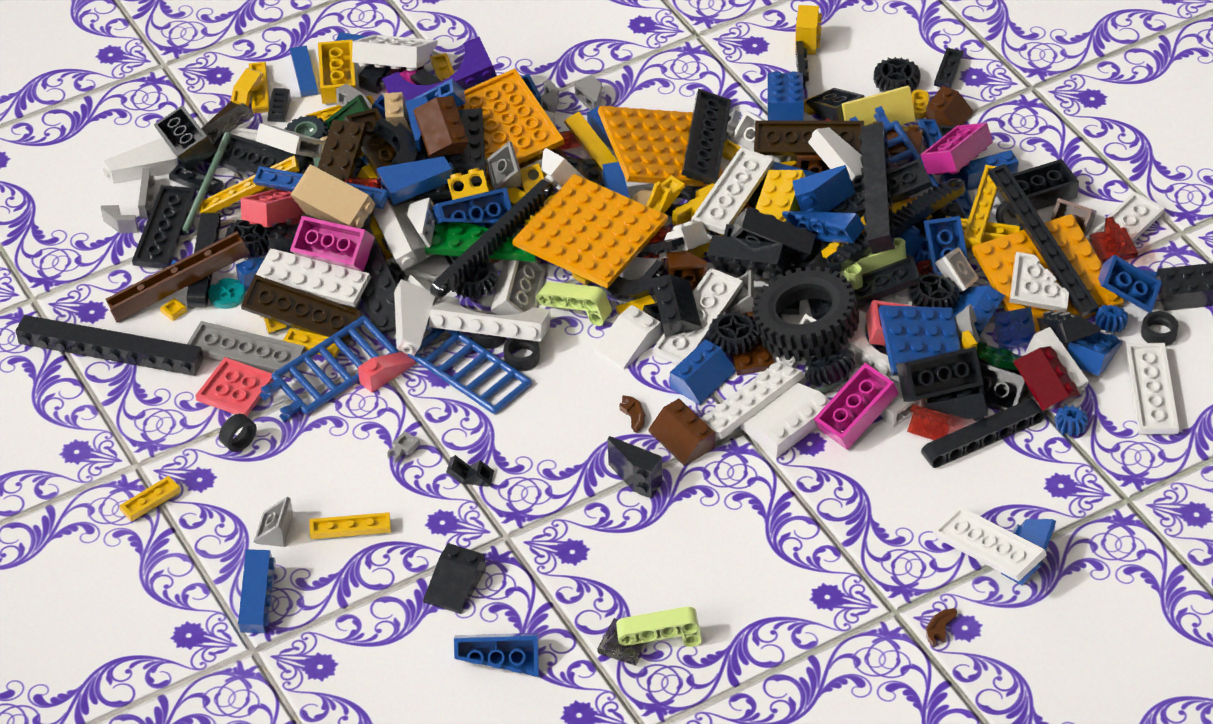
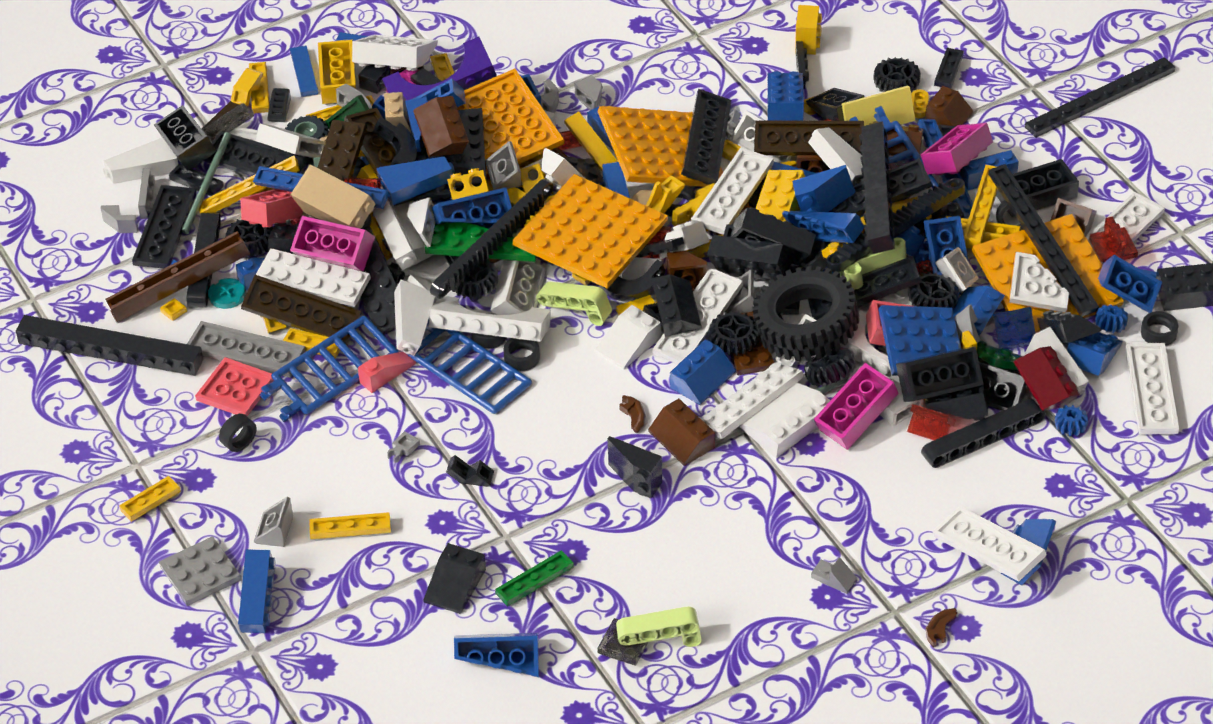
(200, 571): none -> light grey plate
(534, 578): none -> green plate
(835, 576): none -> light grey slope
(1099, 97): none -> black plate

